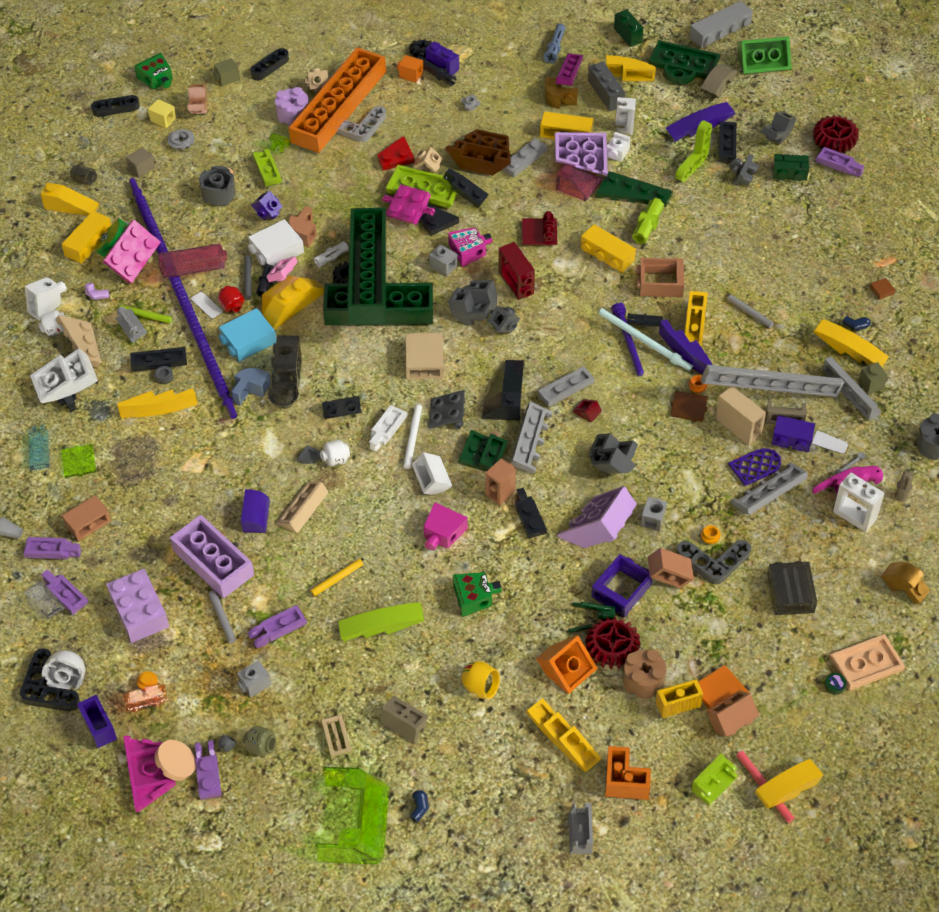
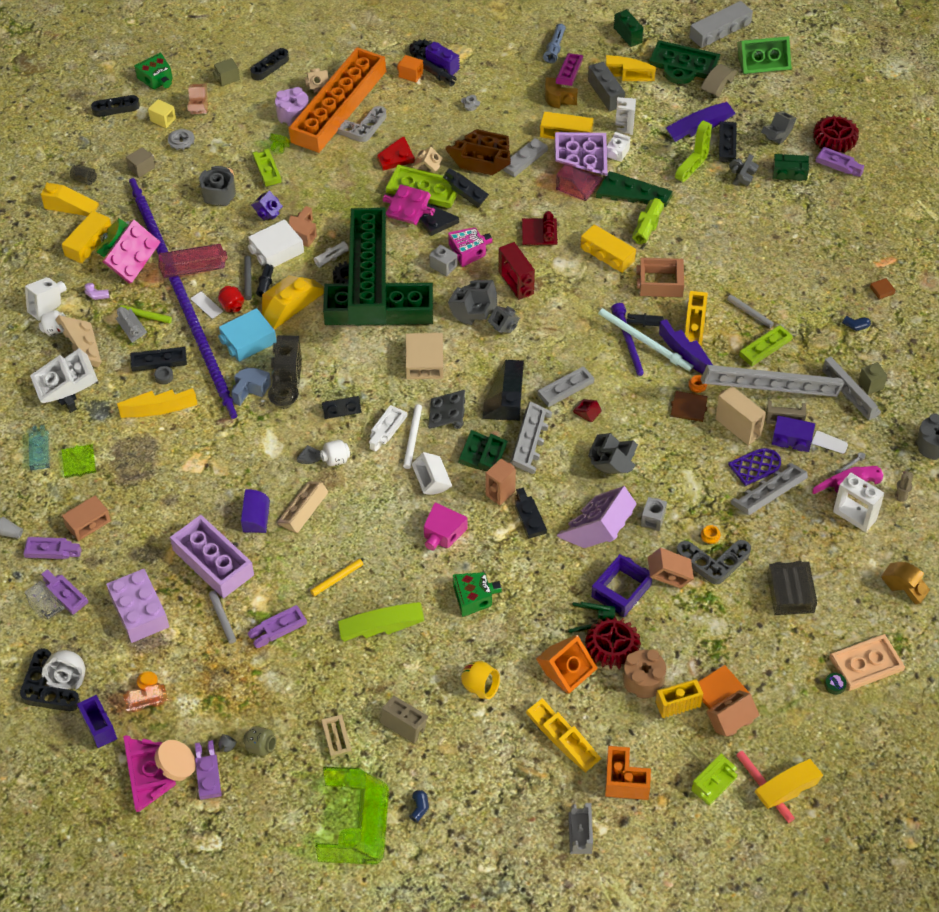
(253, 679): light grey brick -> none
(282, 268): bright pink plate -> none
(765, 345): none -> lime plate
(849, 342): yellow slope -> none

